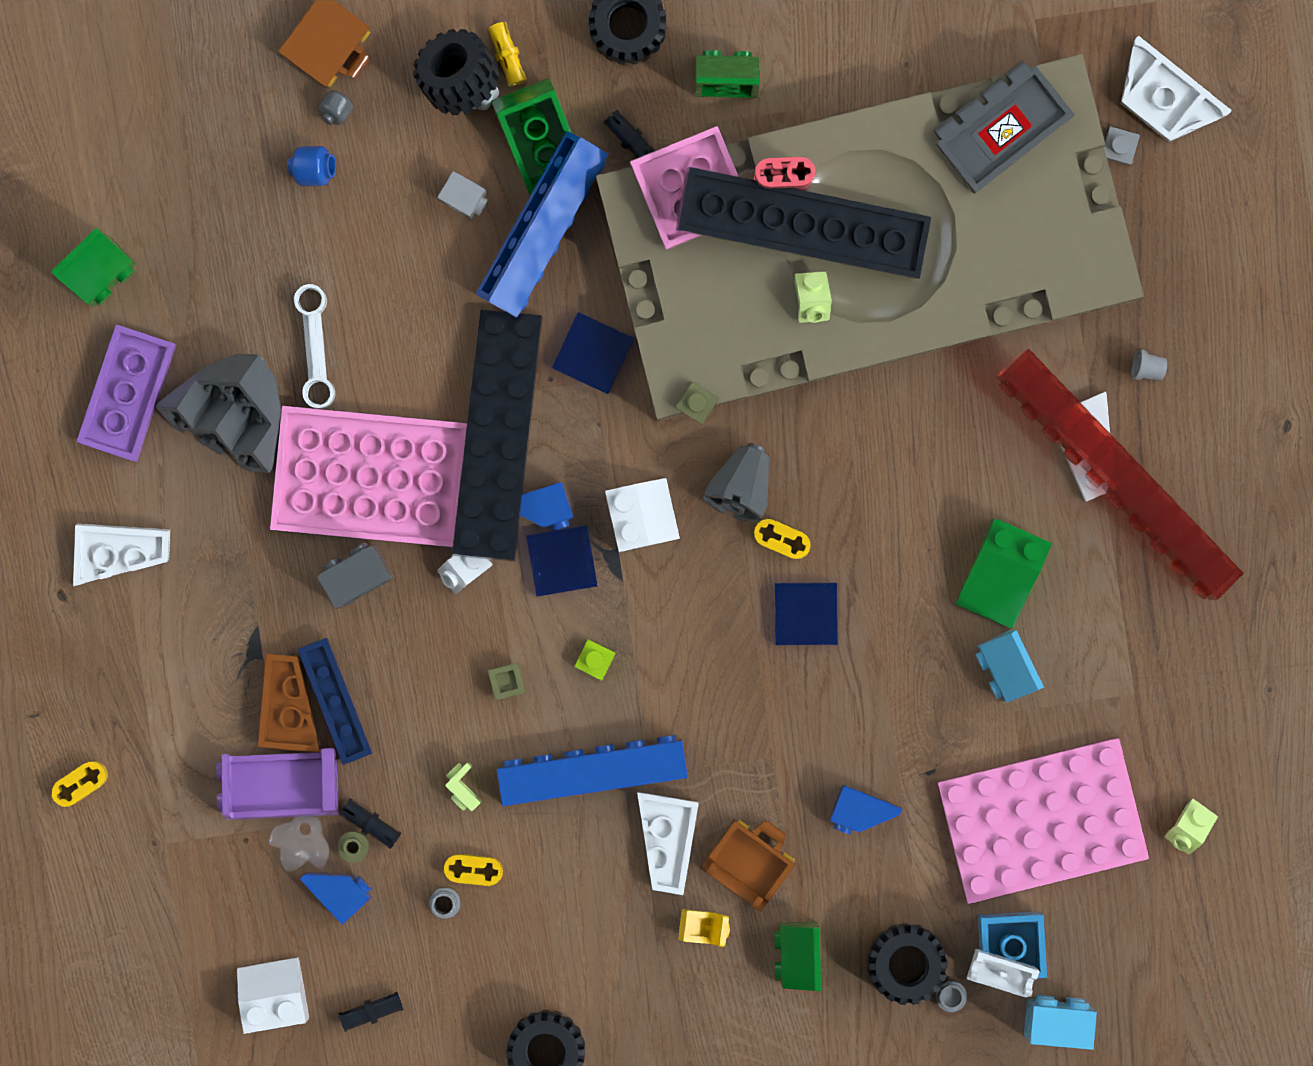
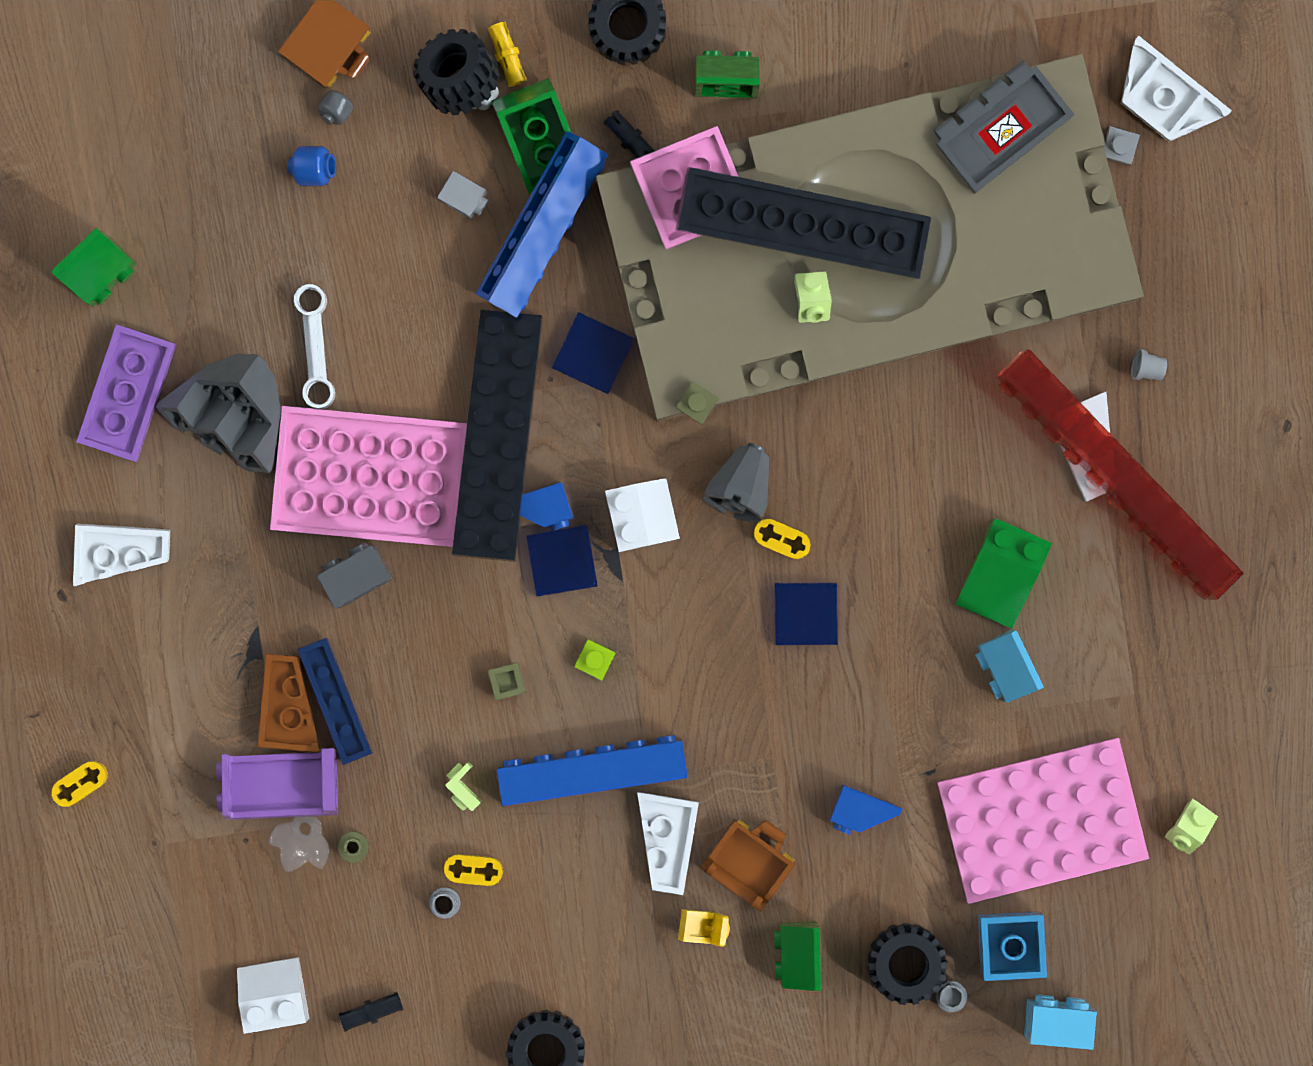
(338, 892): blue slope -> none
(370, 823): black pin -> none
(461, 571): white bracket -> none
(792, 164): coral connector -> none
(1002, 973): white hinge -> none

